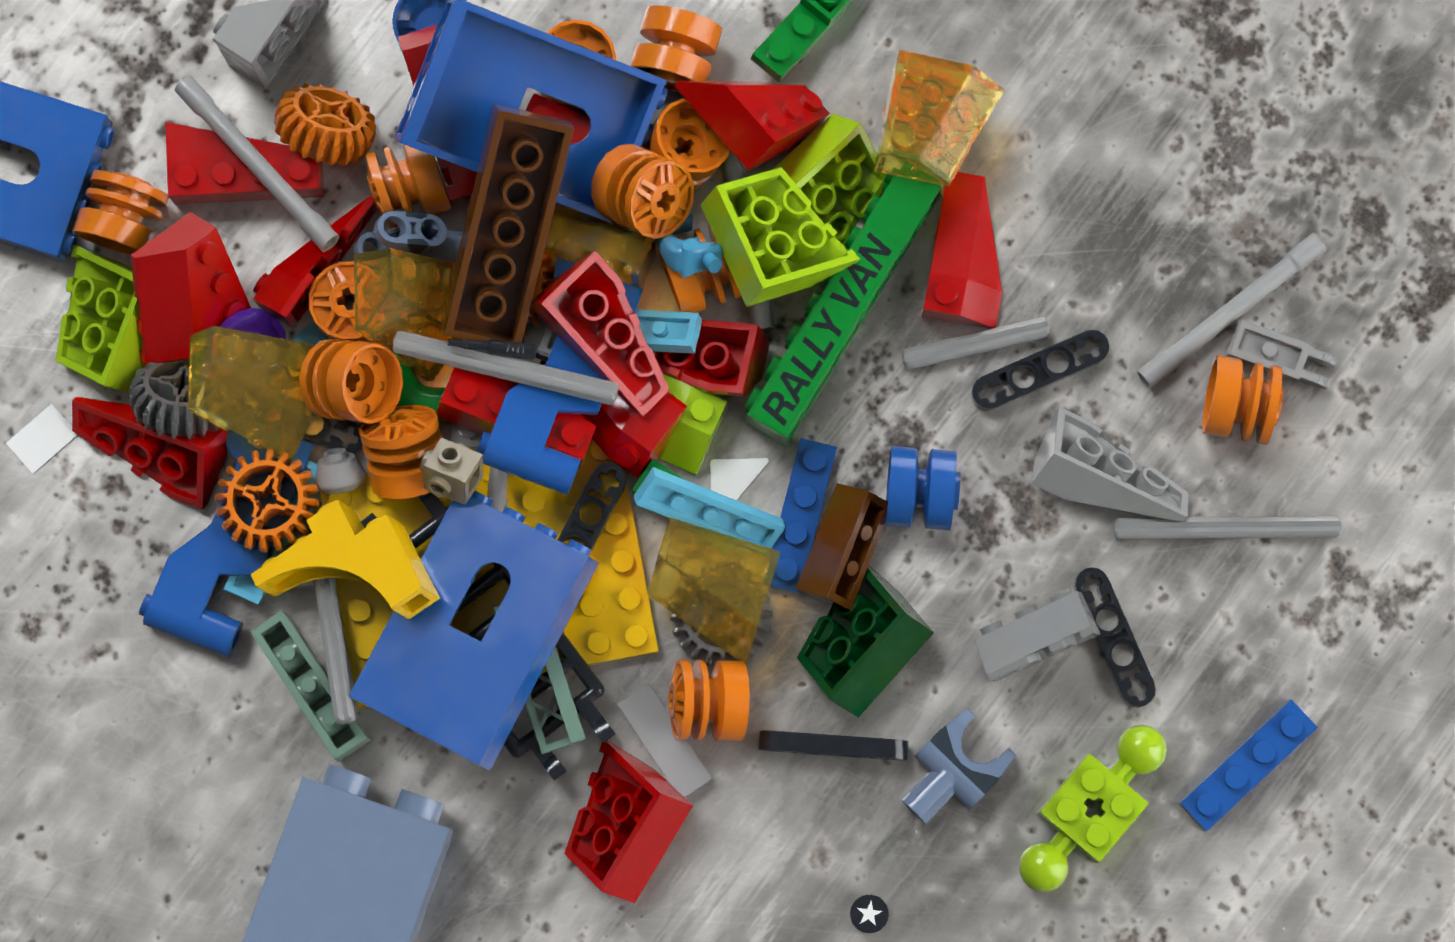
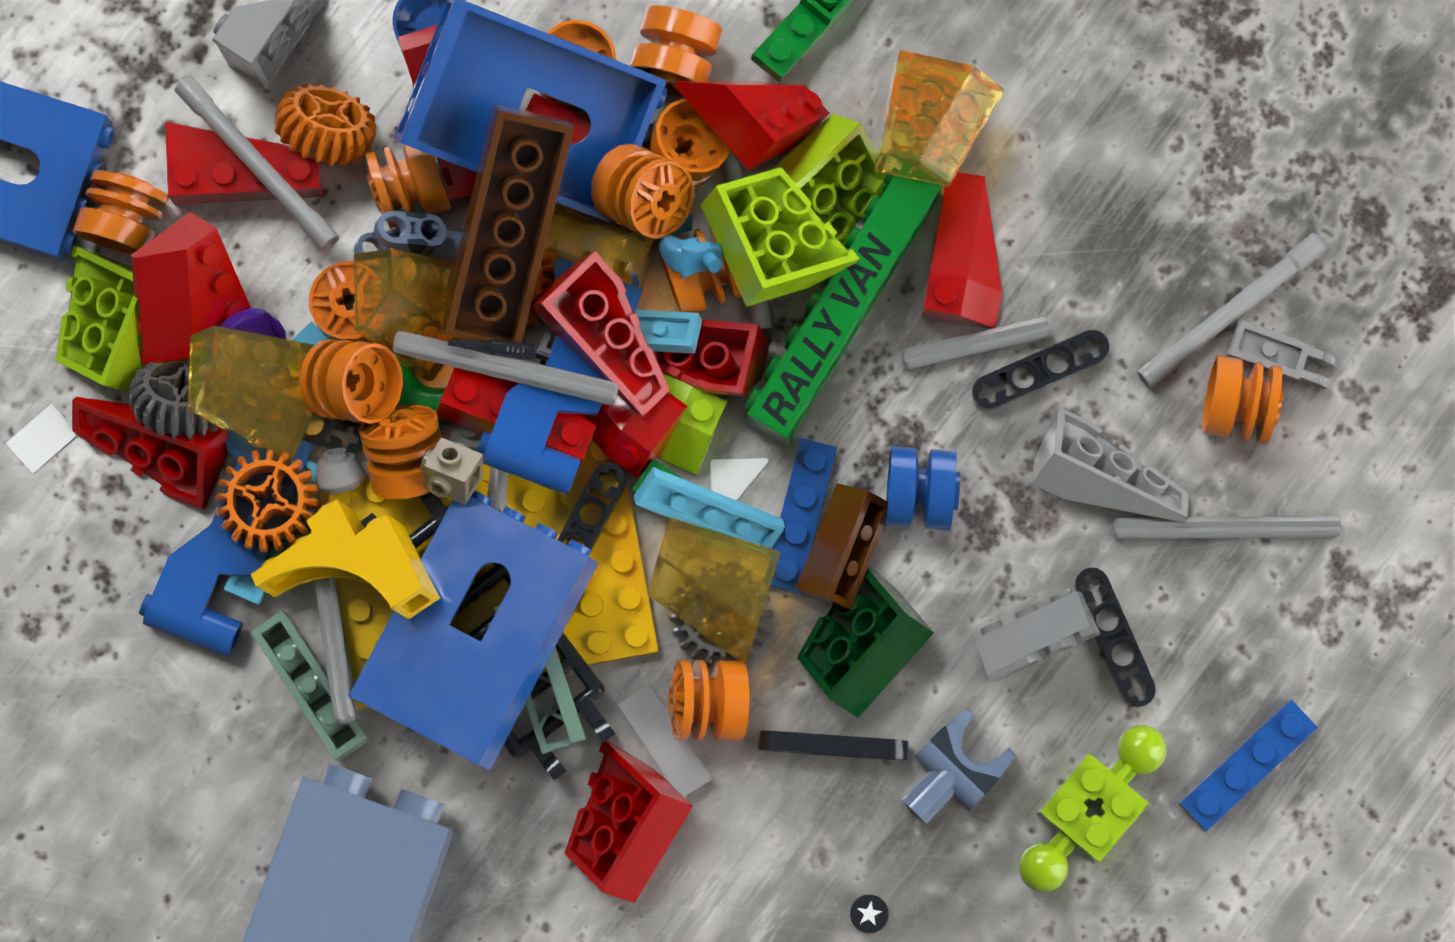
(289, 283): red wedge -> none

